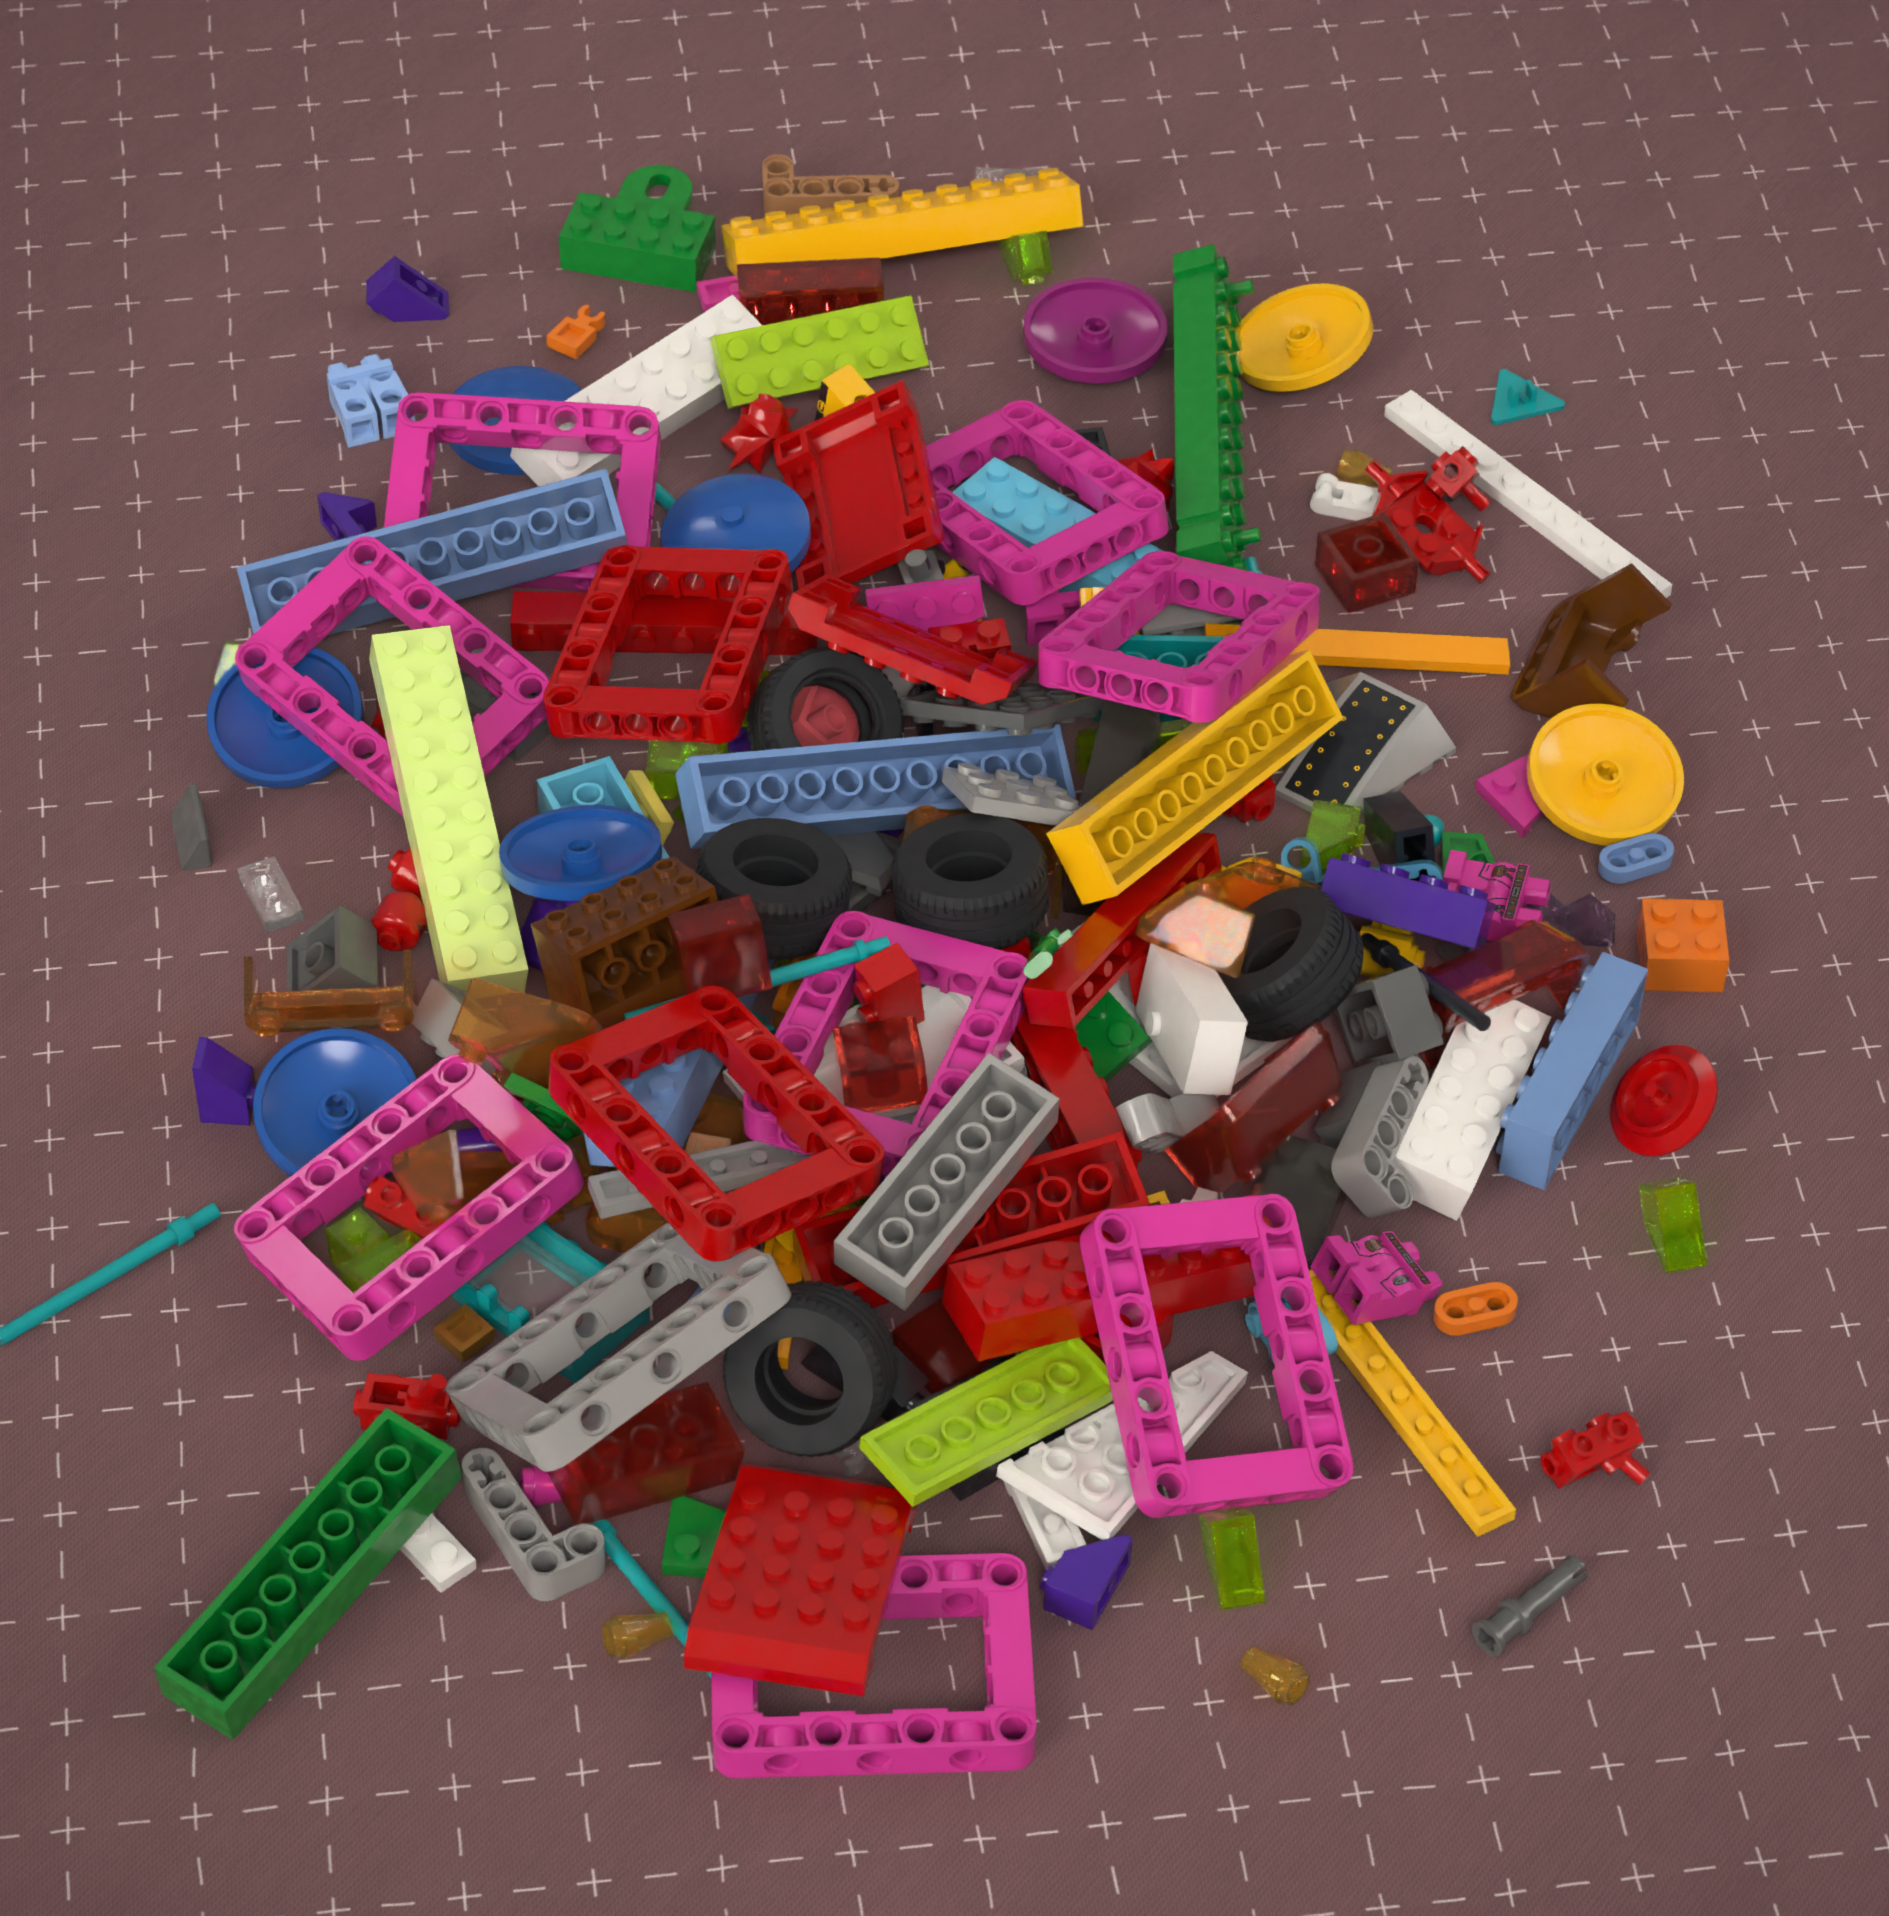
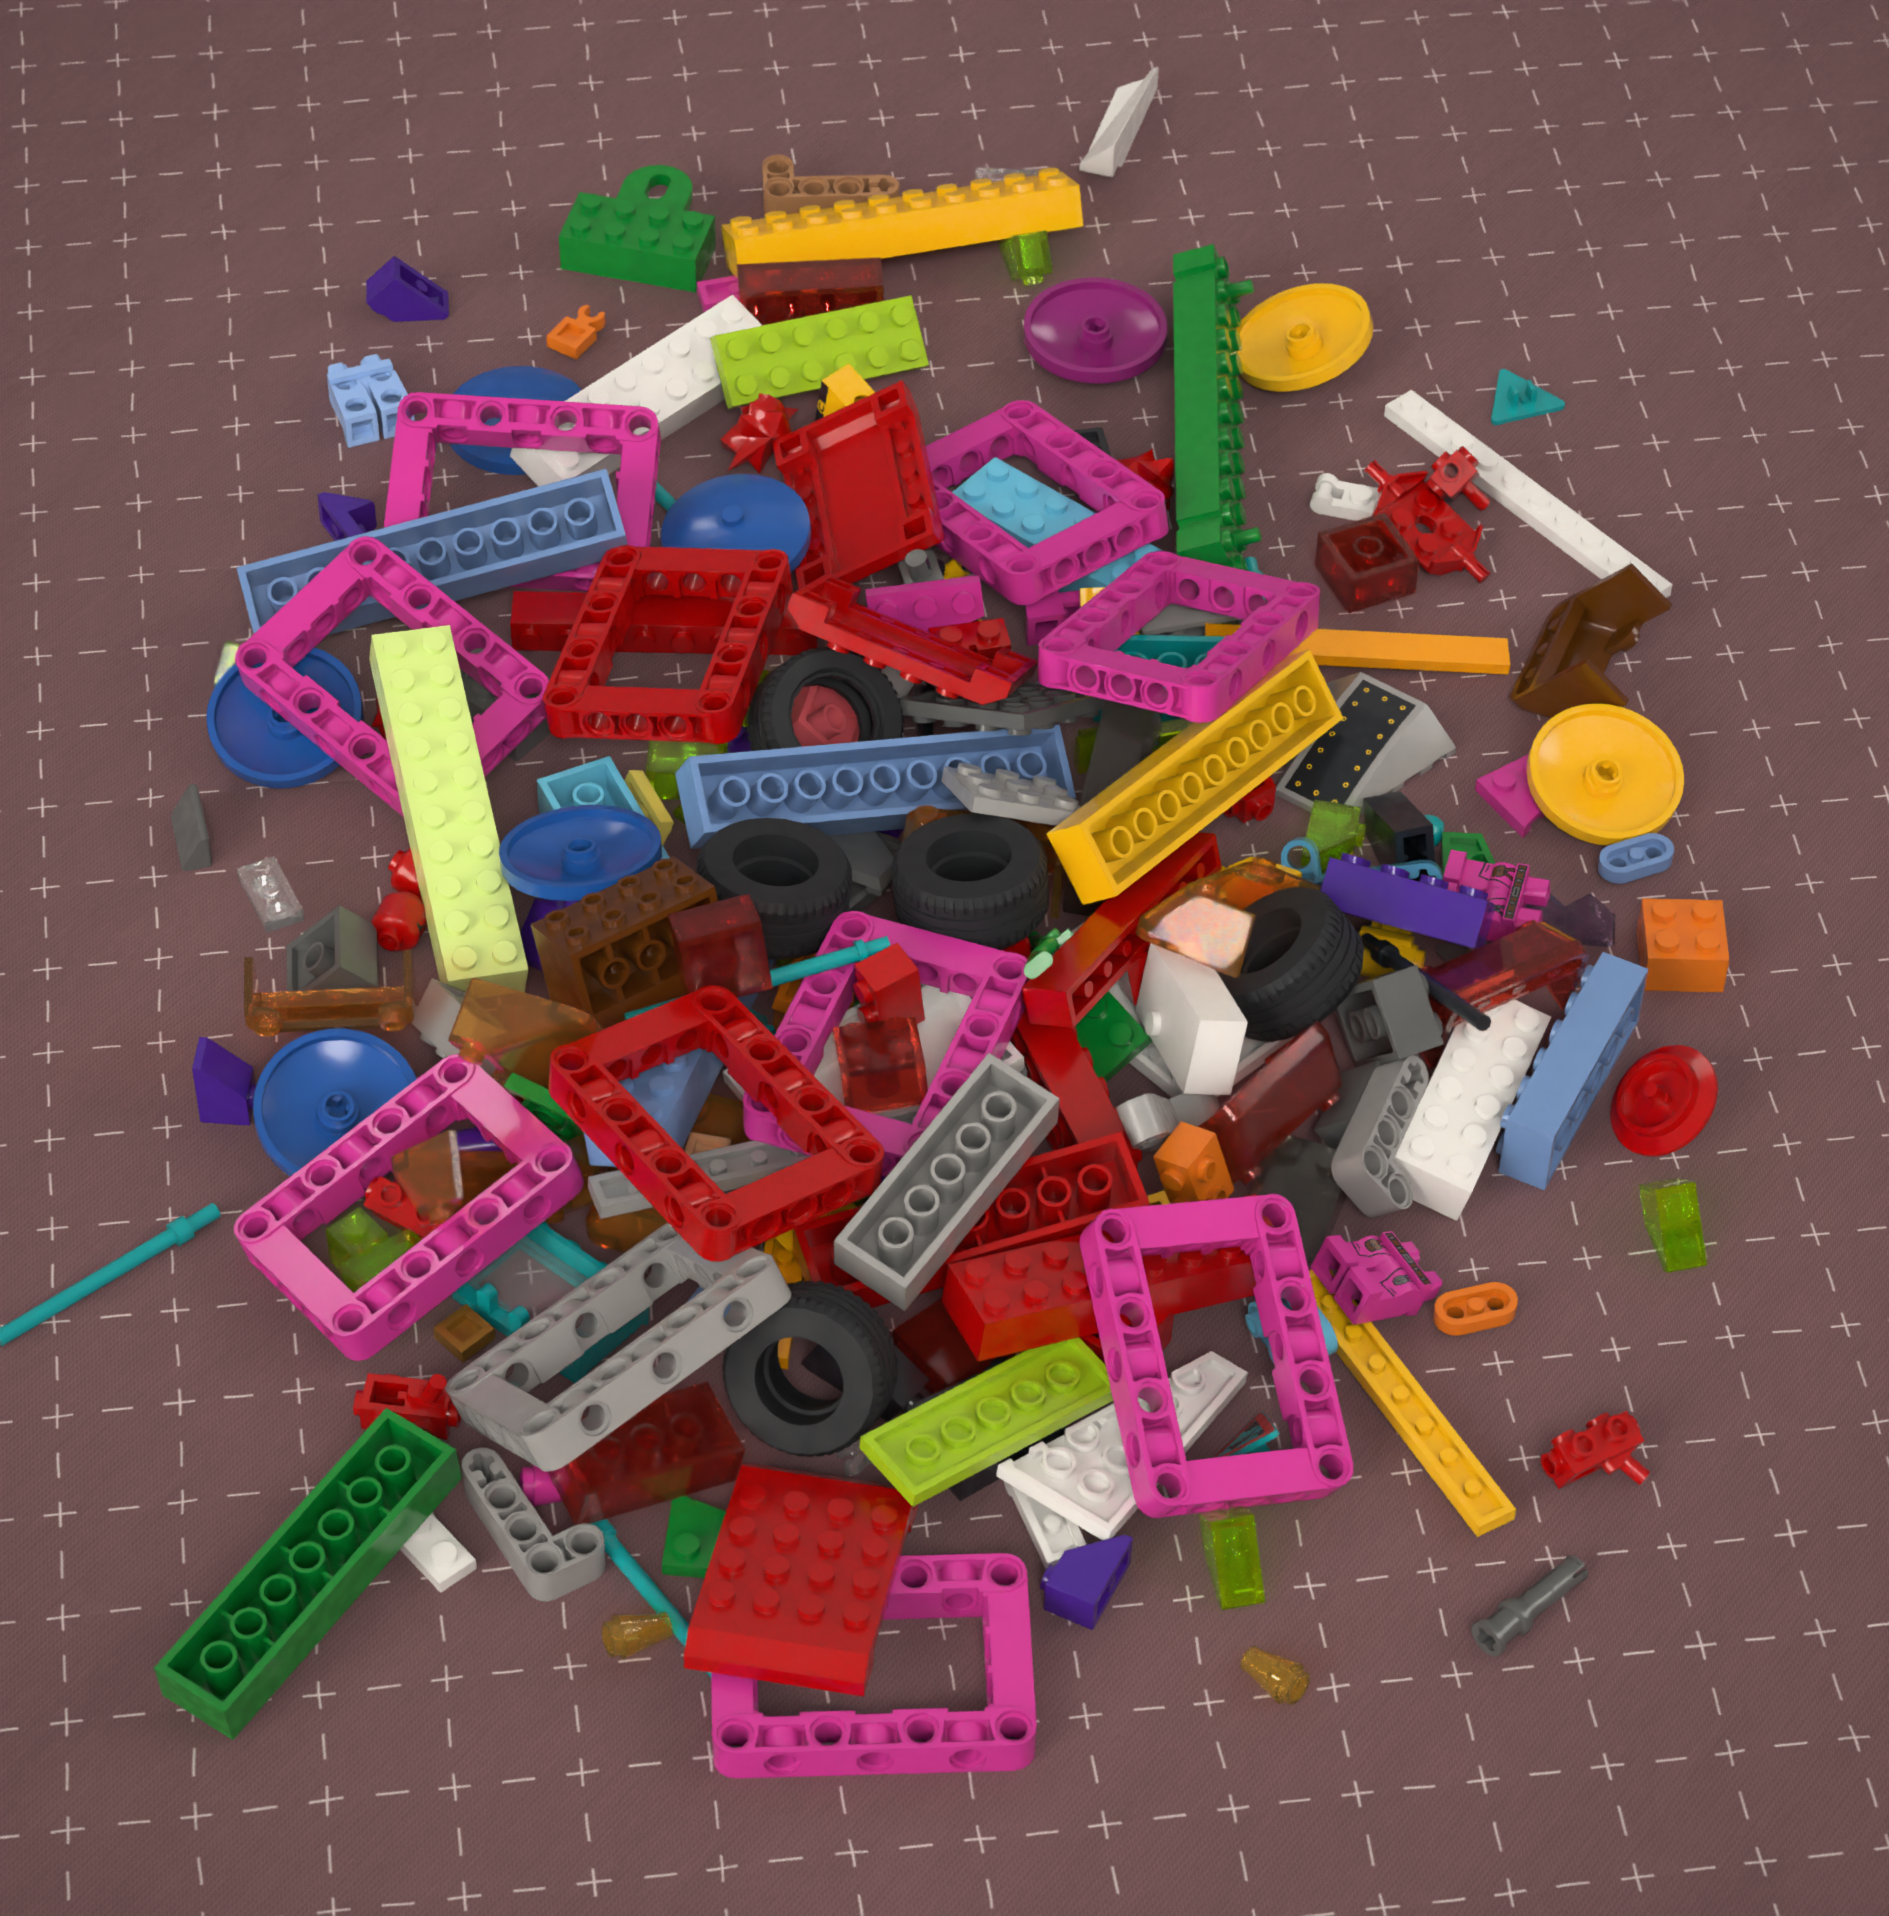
(1120, 126): none -> white wedge
(1193, 1166): none -> orange brick
(1251, 1438): none -> piece
(1353, 468): clear yellow cone -> none

